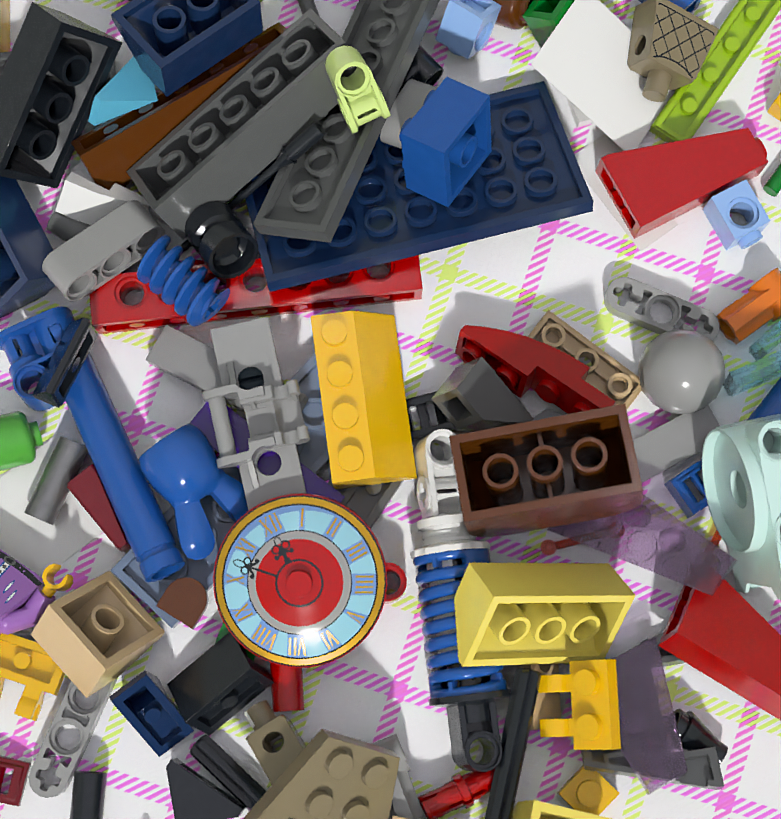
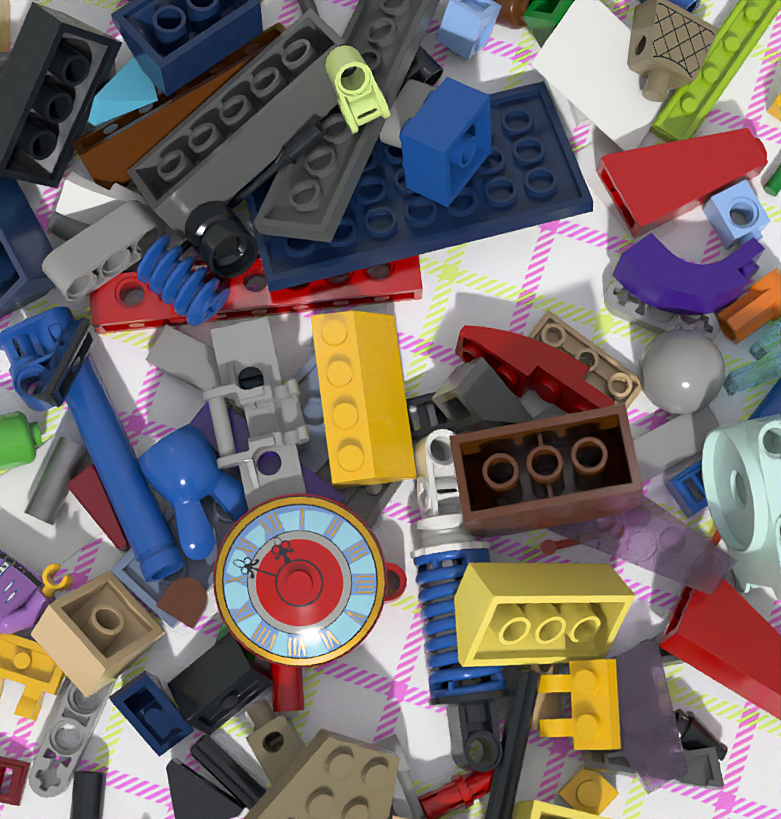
(684, 287): none -> dark purple arch

